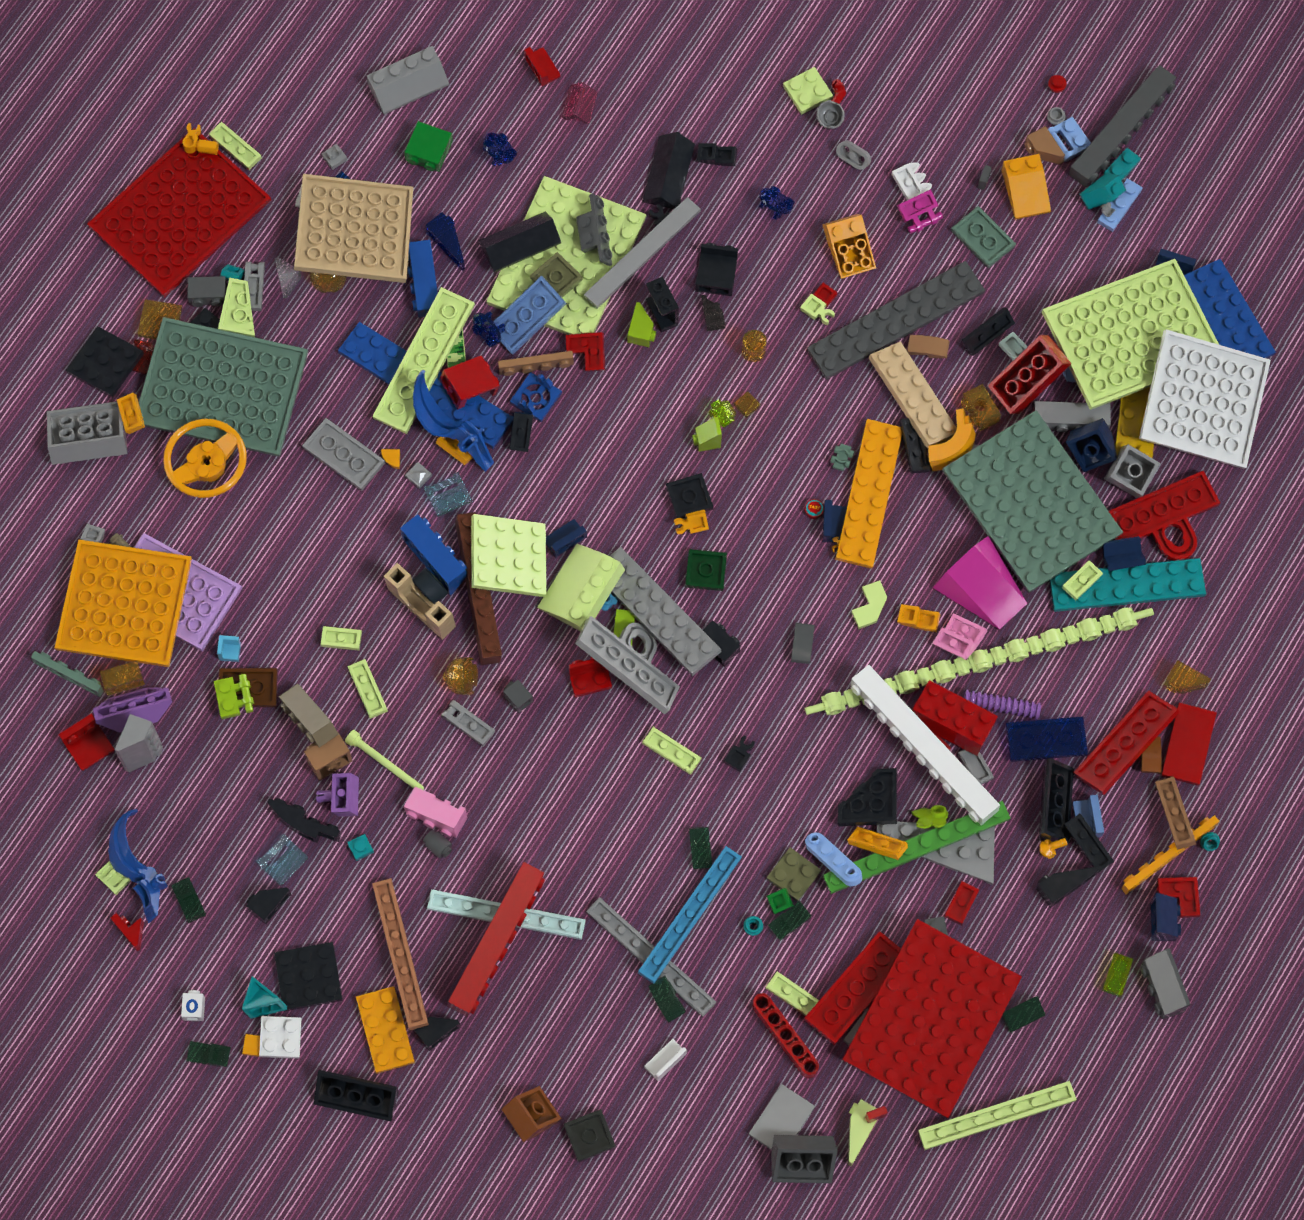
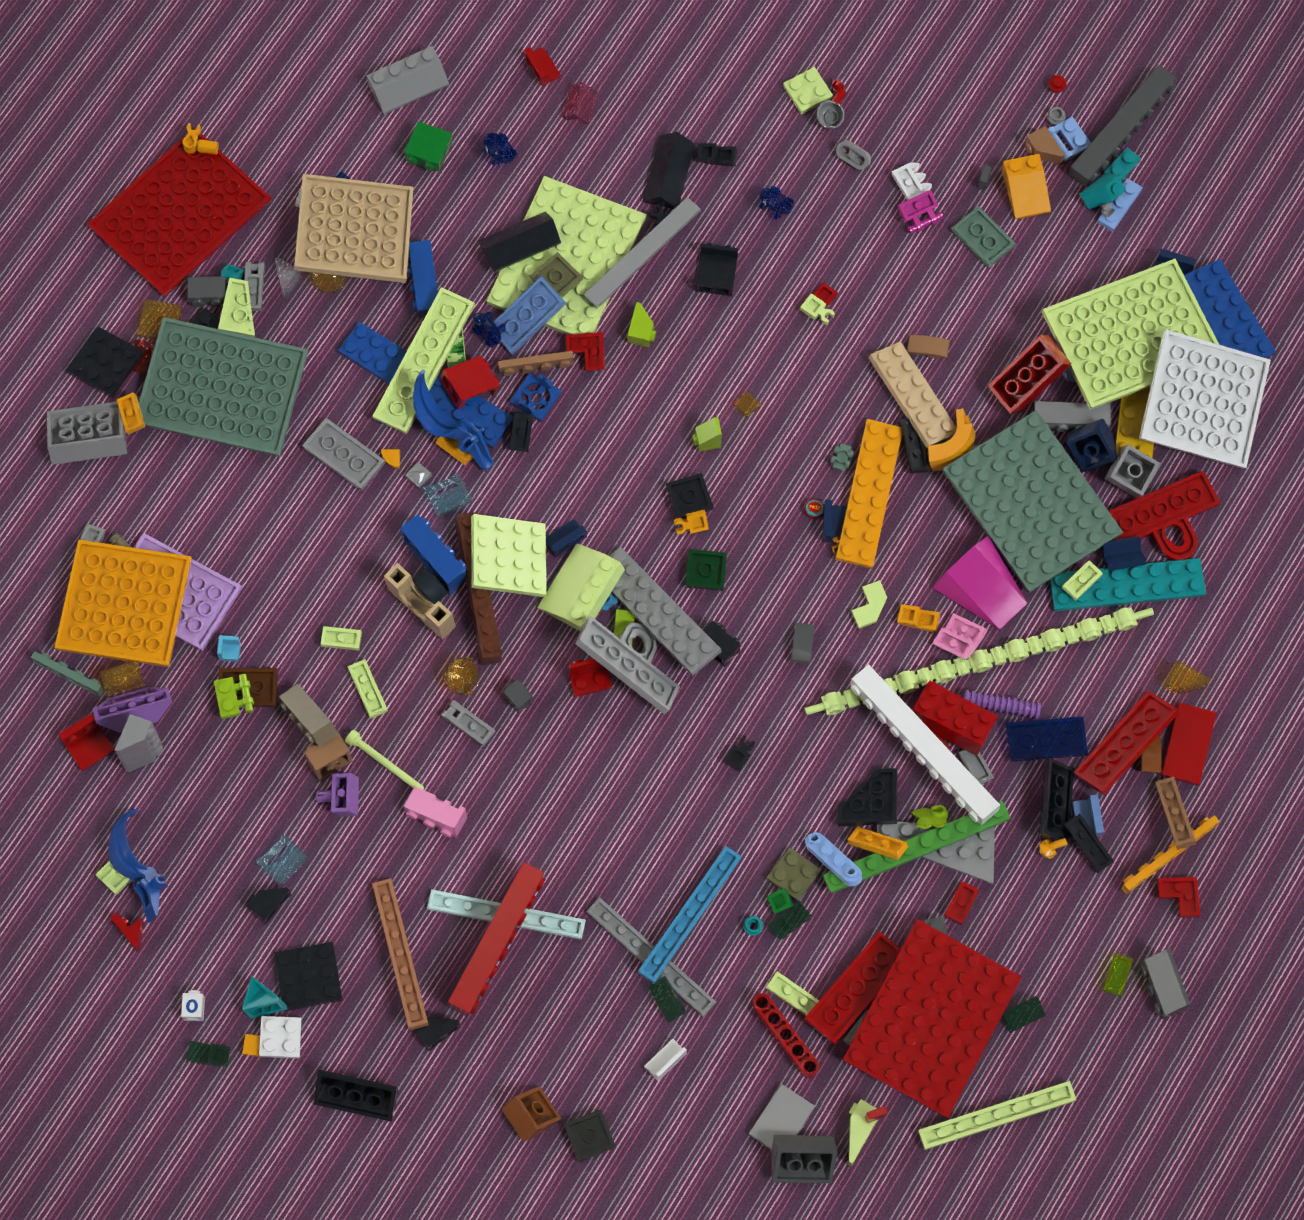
(188, 900): clear green slope -> none
(215, 452): light orange piece -> none
(235, 145): yellowish green plate -> none
(296, 819): black slope -> none
(334, 156): light grey tile -> none
(360, 847): teal plate -> none
(385, 1029): light orange plate -> none
(437, 844): dark grey brick -> none
(443, 233): clear blue slope -> none
(593, 230): dark grey bracket -> none
(662, 304): black panel -> none
(671, 750): yellowish green tile -> none
(700, 847): clear green slope -> none
(713, 314): clear smoke slope -> none
(723, 411): clear neon green head -> none
(754, 346): clear yellow wheel -> none
(849, 245): light orange slope -> none
(896, 320): dark grey plate -> none
(980, 397): clear yellow brick -> none
(988, 331): black plate -> none
(1012, 345): light aqua plate -> none
(1064, 883): black slope -> none
(1164, 918): dark blue slope -> none
(1212, 845): teal plate -> none

